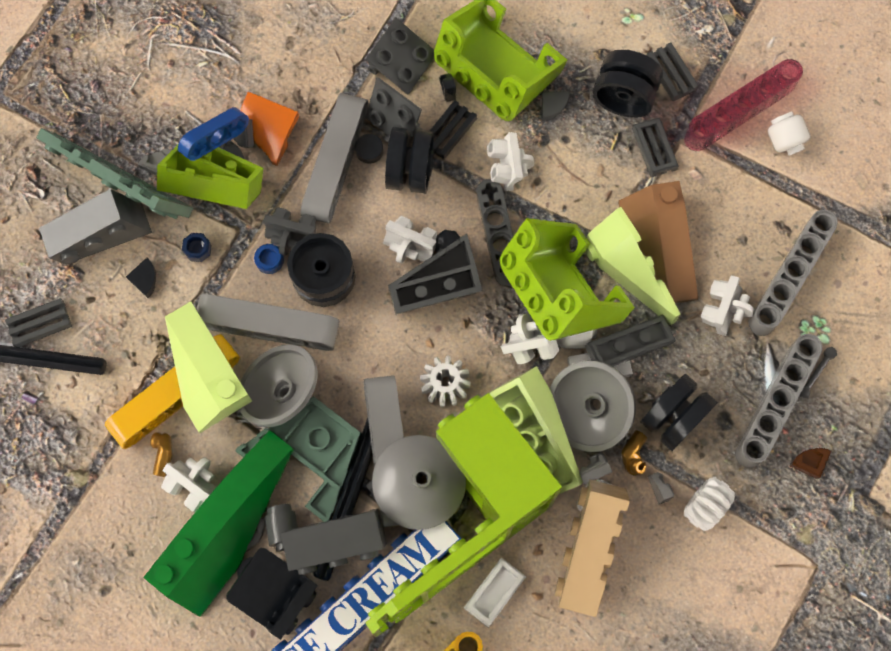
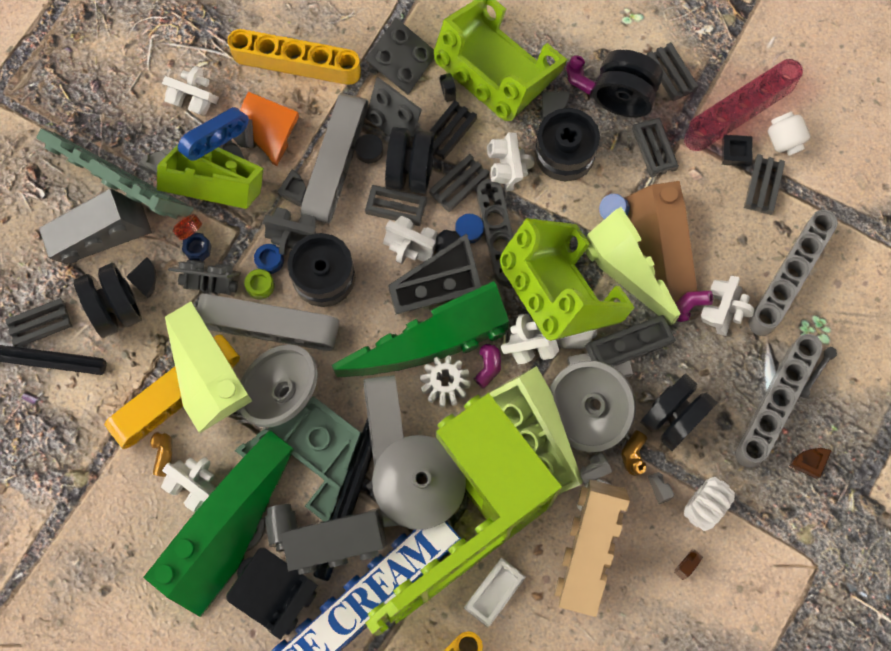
(105, 302): none -> black wheel
(187, 226): none -> clear red tile
(196, 276): none -> dark grey hinge
(200, 98): none -> white hips
(259, 284): none -> lime tile
(284, 48): none -> yellow beam
(293, 188): none -> dark grey tile
(399, 195): none -> dark grey tile
(448, 178): none -> dark grey tile
(451, 329): none -> green wedge
(470, 225): none -> blue tile
(492, 365): none -> magenta arm
(567, 144): none -> black wheel
(576, 75): none -> magenta arm
(611, 203): none -> tile
(688, 564): none -> reddish brown tile
(692, 299): none -> magenta arm
(737, 150): none -> black tile
(769, 164): none -> dark grey tile

